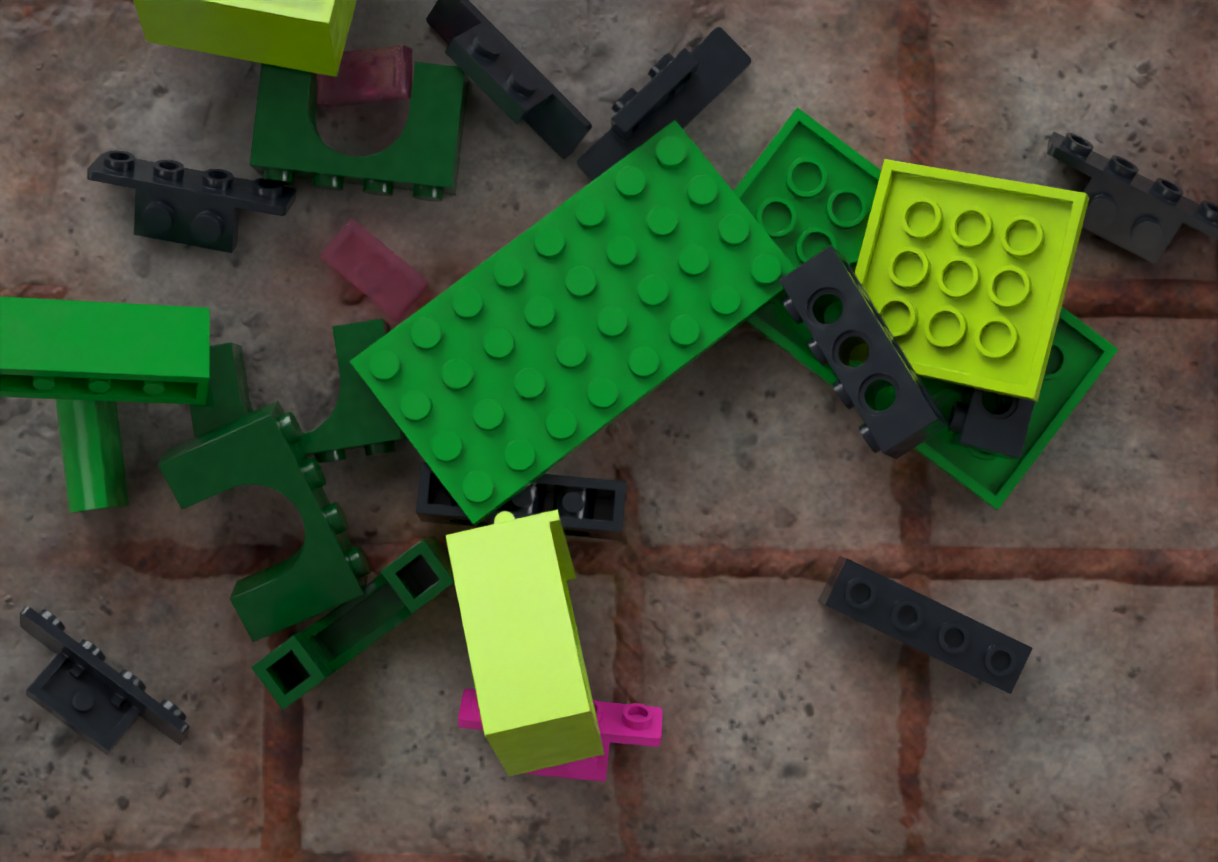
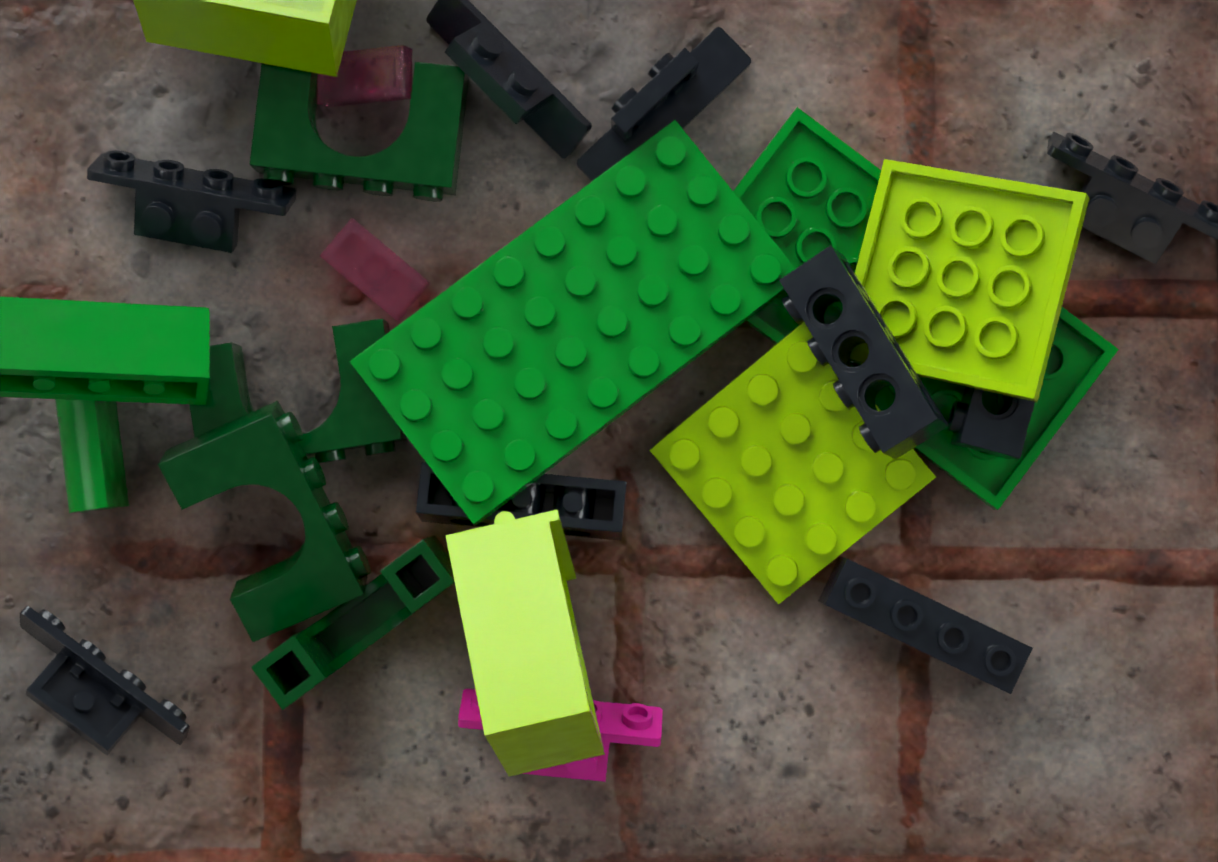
(786, 467): none -> lime plate

